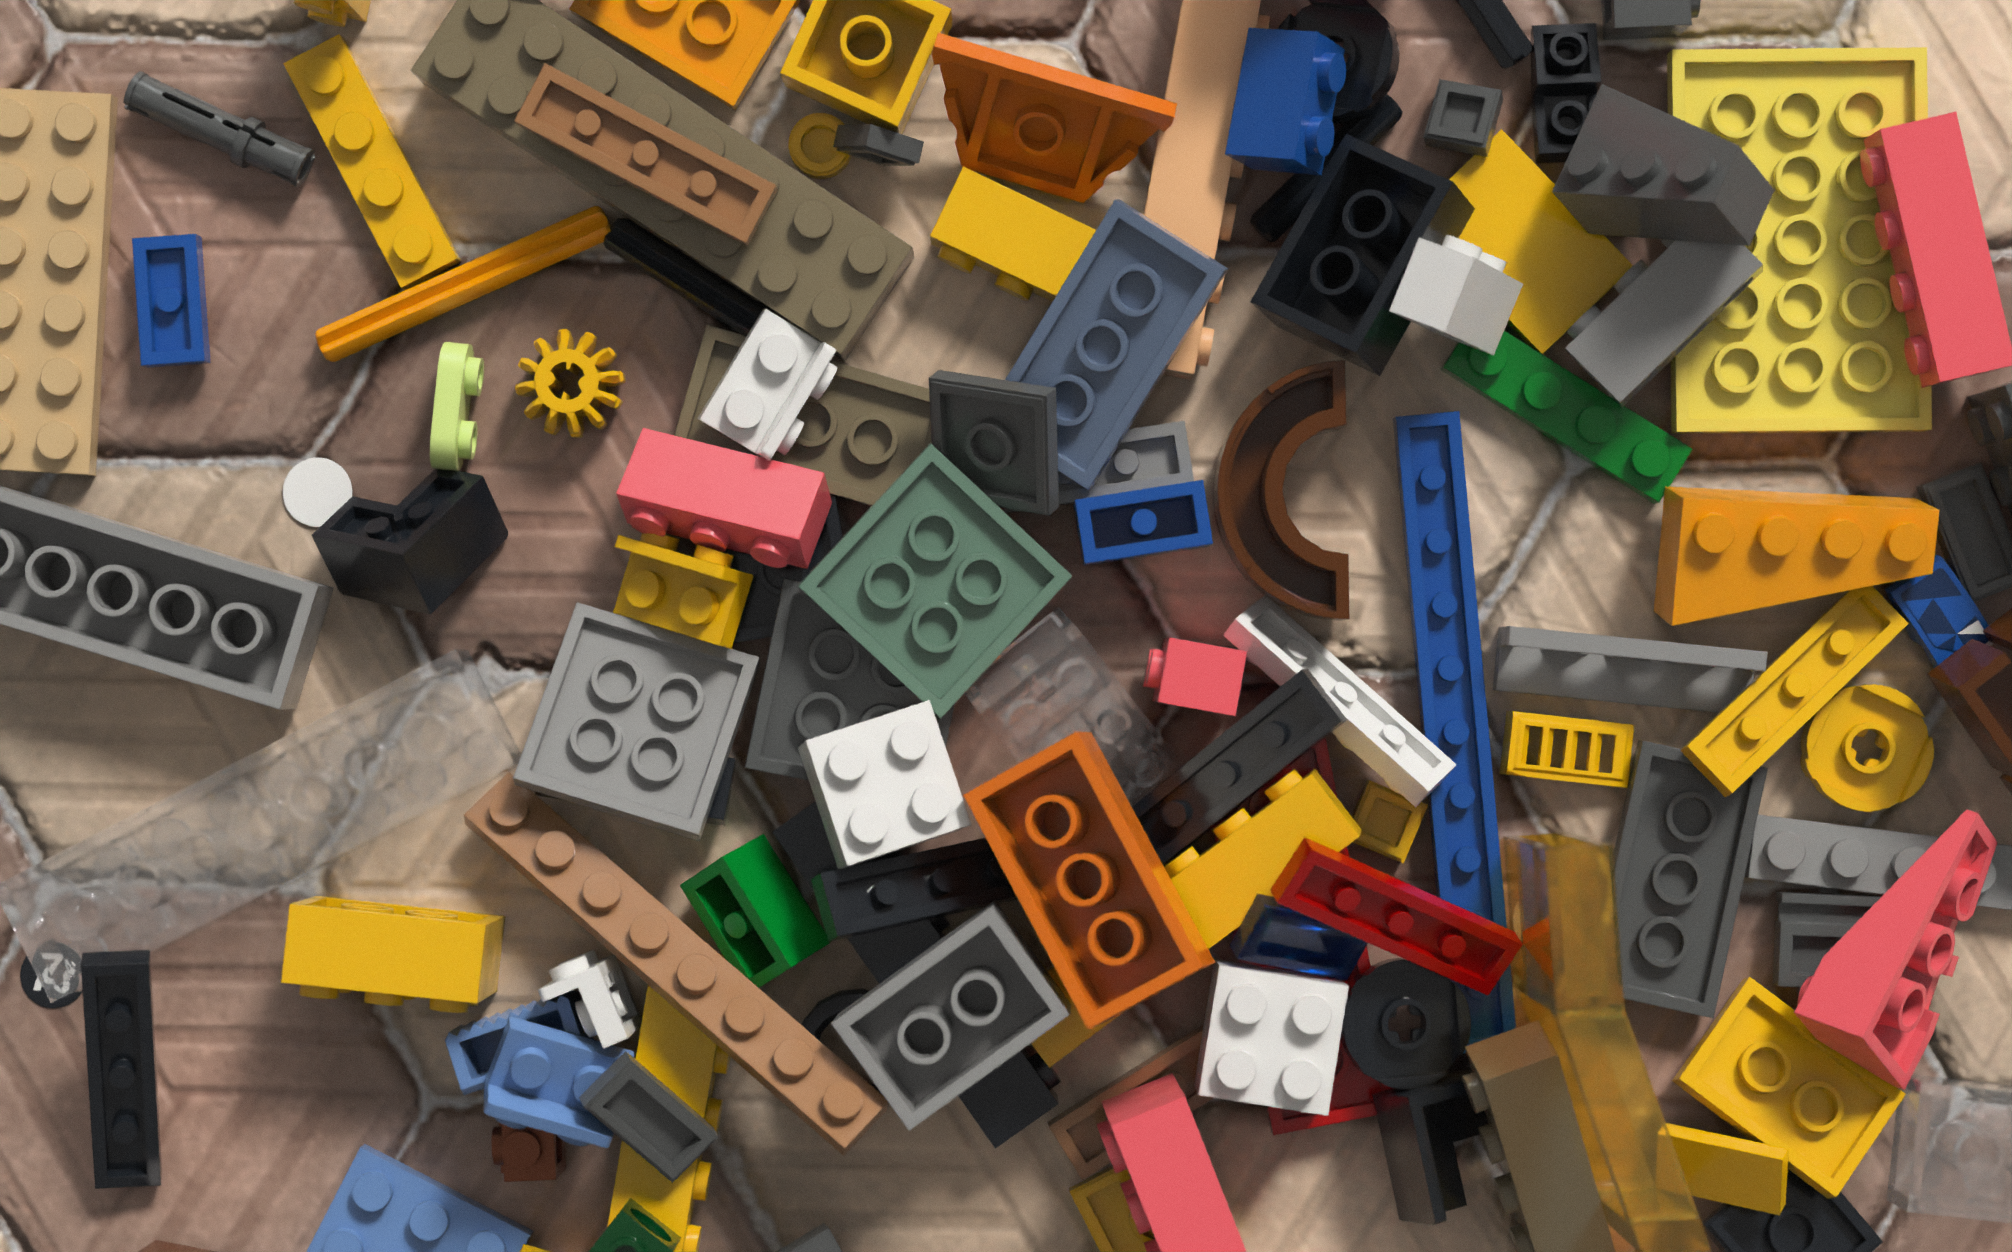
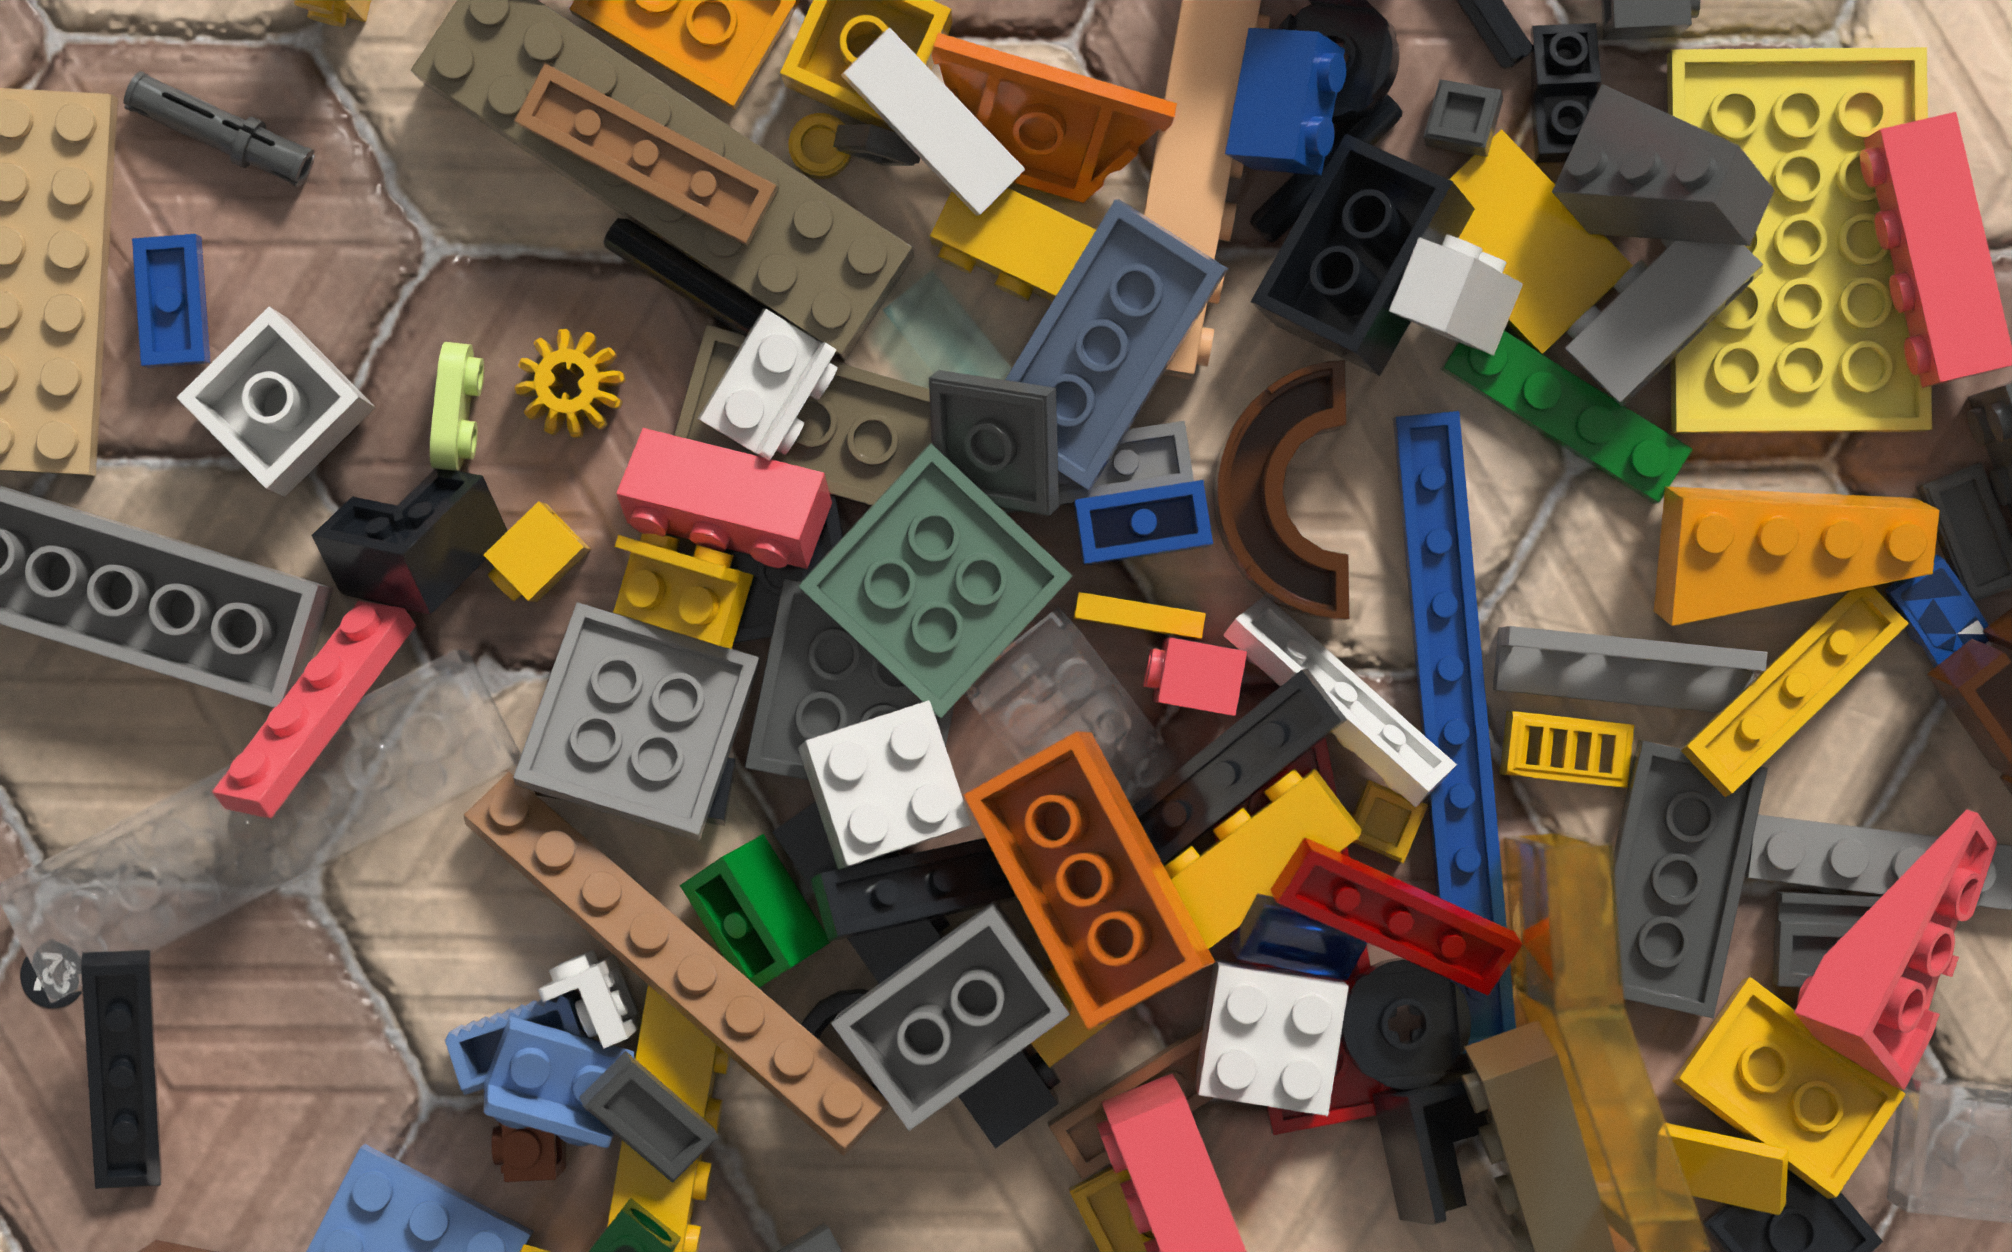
(276, 402): none -> white brick
(314, 709): none -> coral plate
(316, 490): white sticker -> none
(372, 162): yellow plate -> none
(392, 952): yellow brick -> none
(463, 284): light orange axle -> none
(534, 554): none -> yellow brick
(932, 121): none -> white tile
(944, 331): none -> clear light blue tile
(1139, 615): none -> yellow tile
(1900, 733): yellow plate -> none

